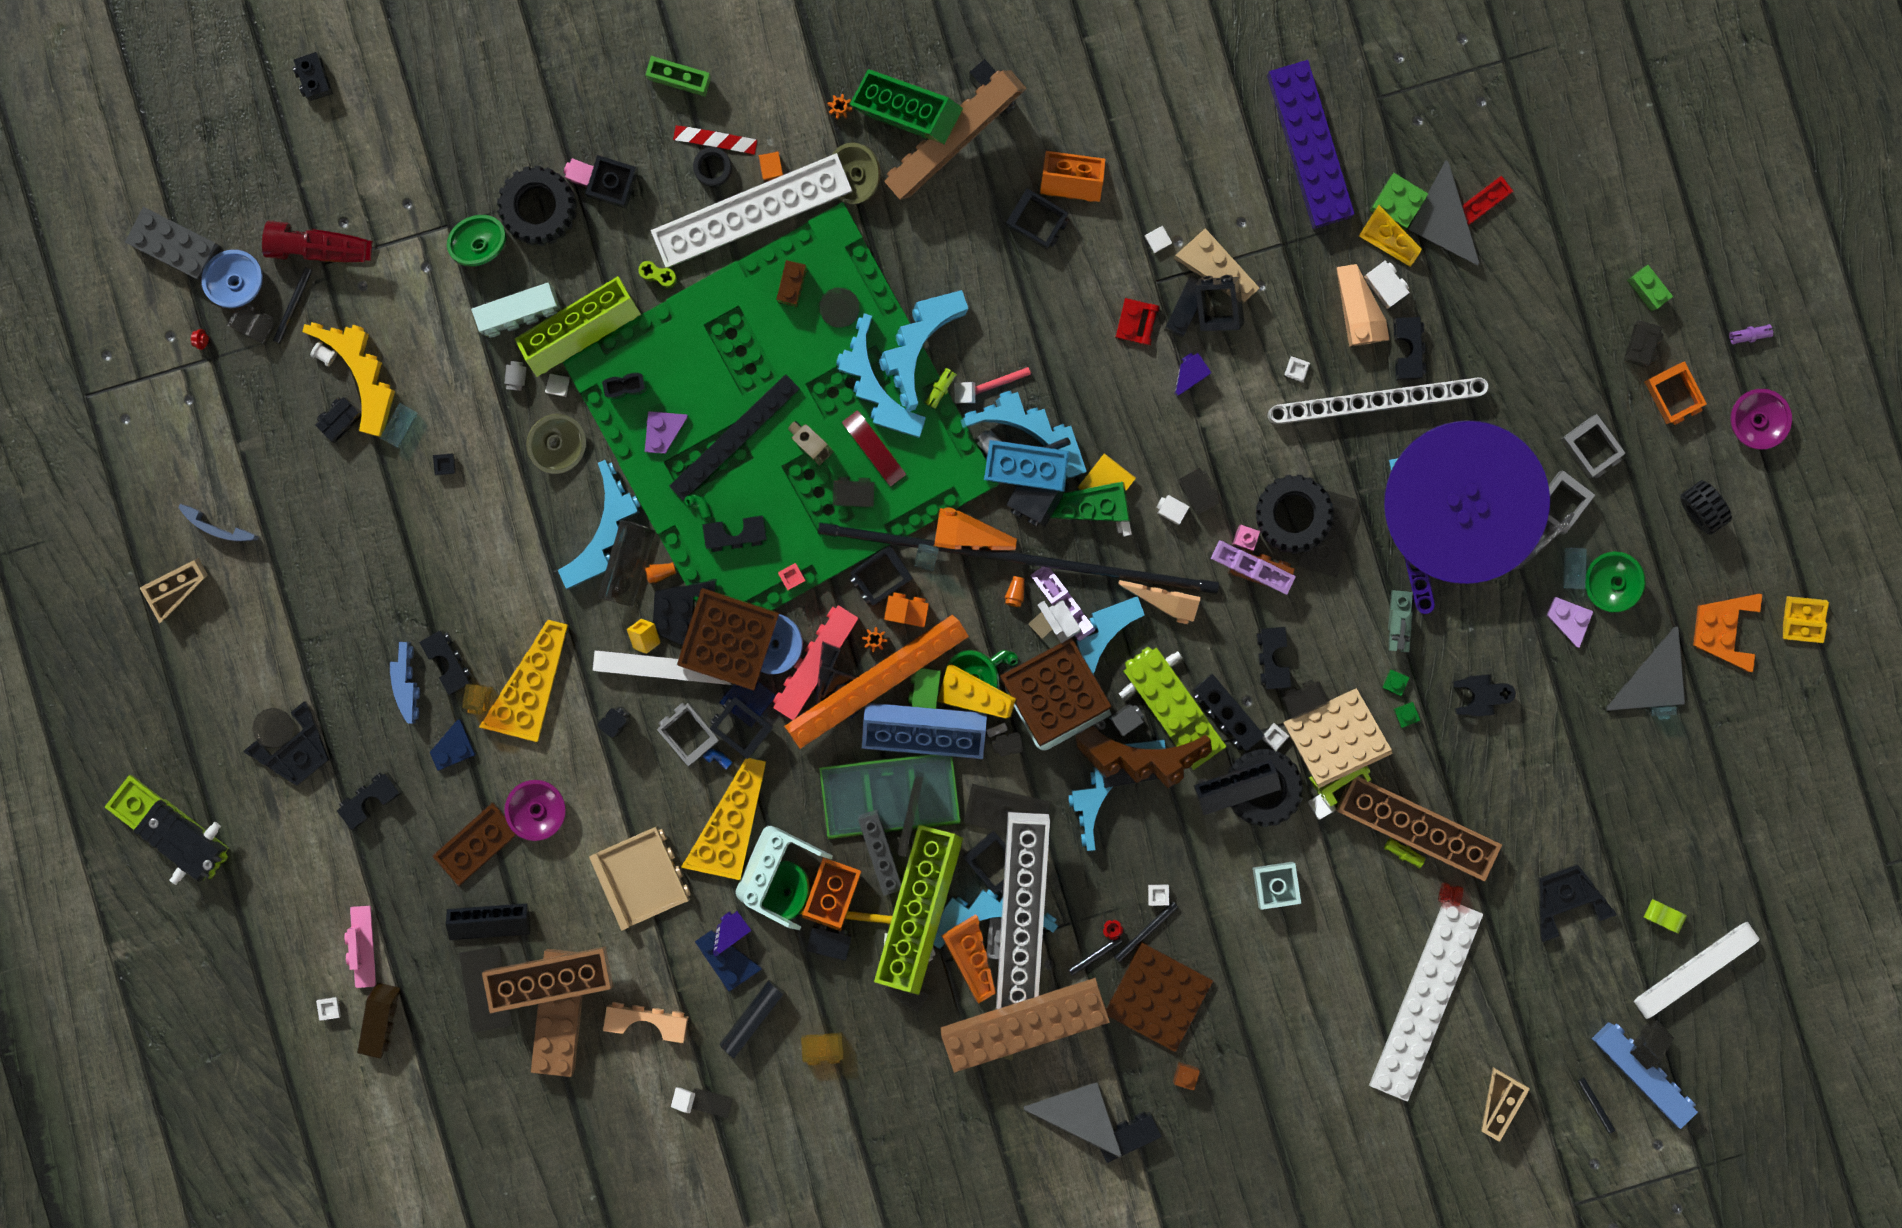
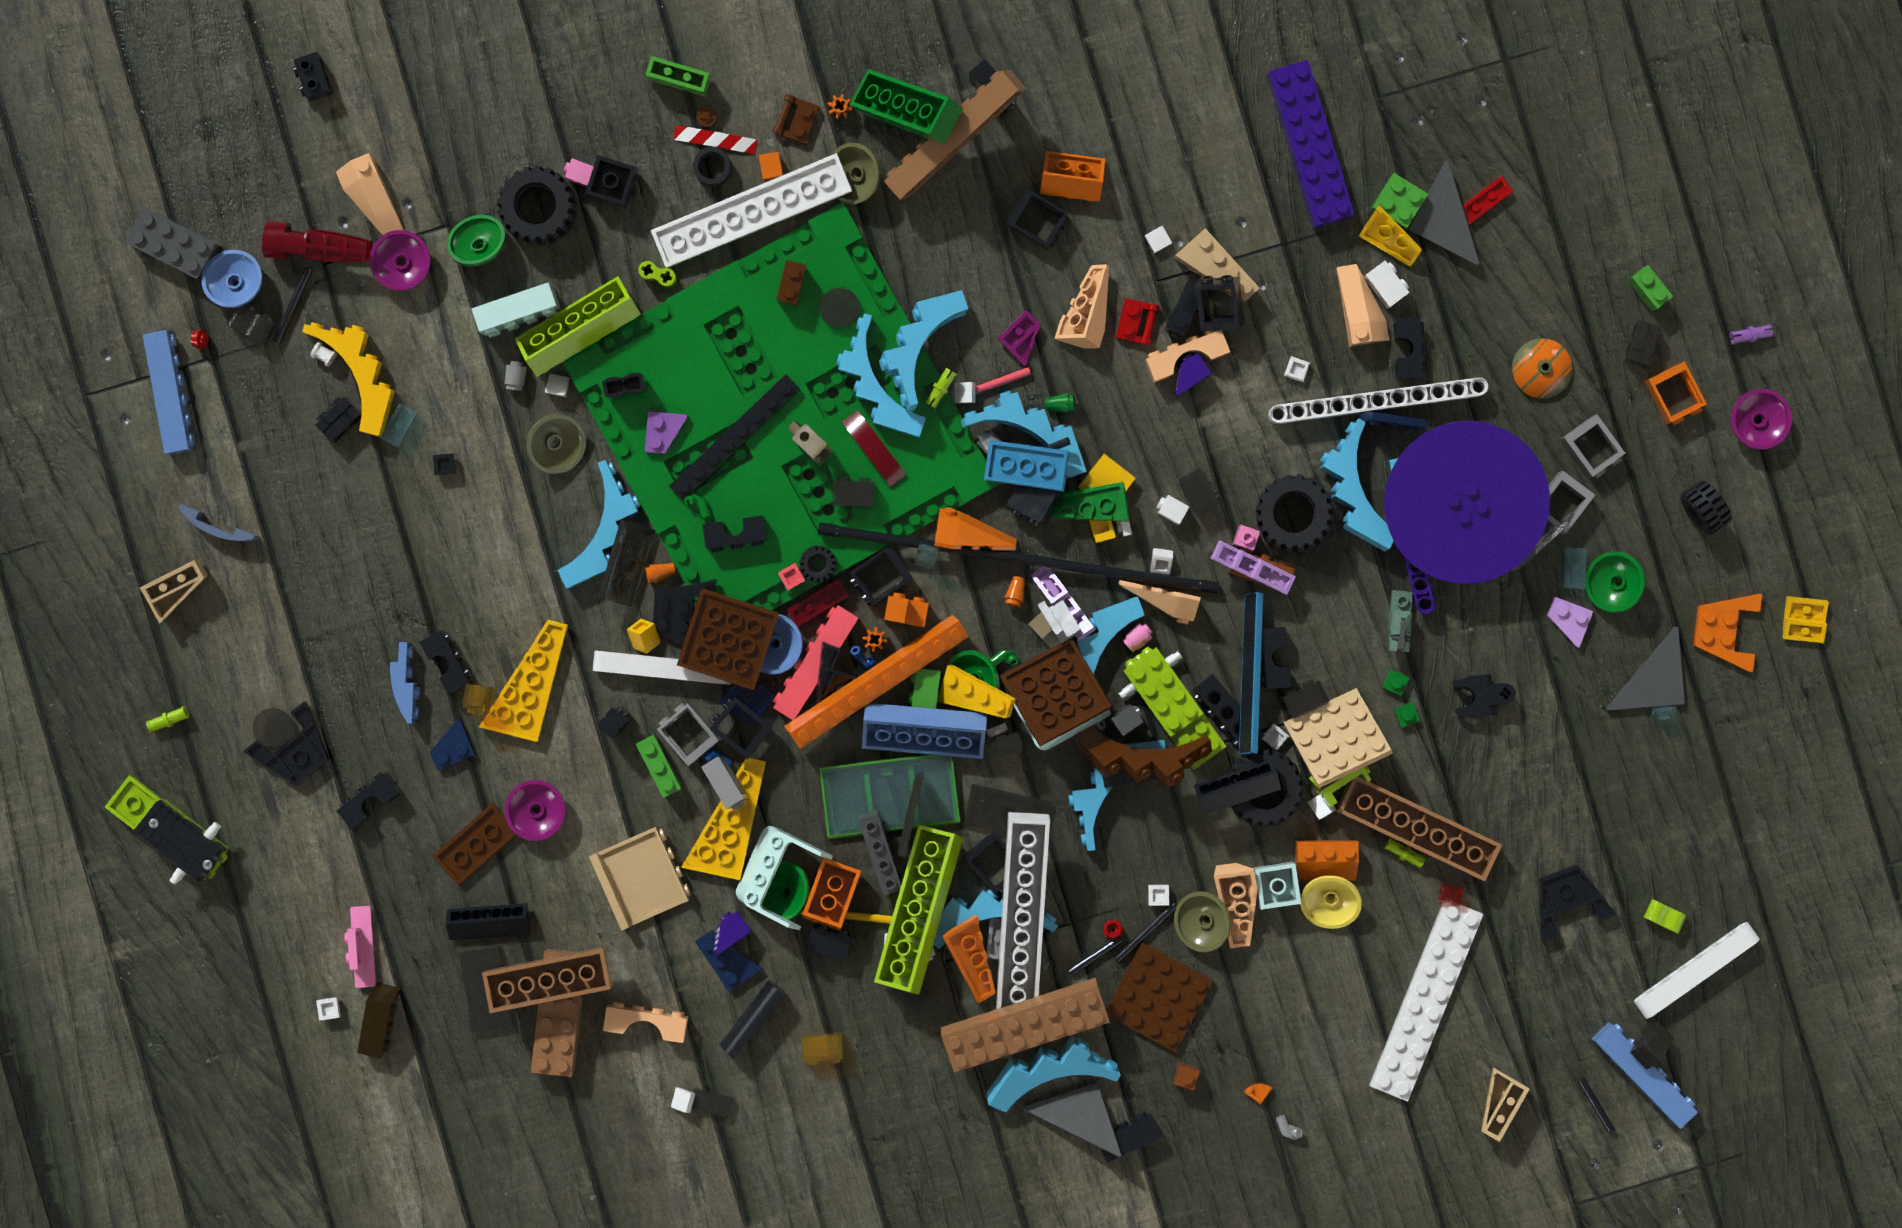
(167, 719): none -> lime pin
(168, 392): none -> medium blue brick
(366, 188): none -> light nougat wedge
(386, 258): none -> magenta dish
(659, 765): none -> bright green brick
(706, 117): none -> reddish brown tile
(725, 783): none -> light grey window
(802, 121): none -> reddish brown plate
(815, 551): none -> black tyre
(818, 603): none -> dark red plate
(861, 659): none -> blue arm
(1020, 336): none -> magenta wing
(1046, 1065): none -> medium azure arch
(1061, 403): none -> green cone
(1087, 316): none -> light nougat wedge
(1102, 530): none -> yellow panel
(1138, 637): none -> bright pink brick
(1161, 561): none -> white slope
(1192, 923): none -> olive dish
(1211, 346): none -> light nougat arch
(1238, 891): none -> light nougat wedge
(1251, 673): none -> black tile
(1258, 1091): none -> orange tile
(1288, 1130): none -> light grey arm
(1326, 858): none -> orange slope
(1329, 910): none -> light yellow dish
(1348, 492): none -> medium azure arch
(1392, 421): none -> dark blue wing
(1528, 370): none -> orange dish

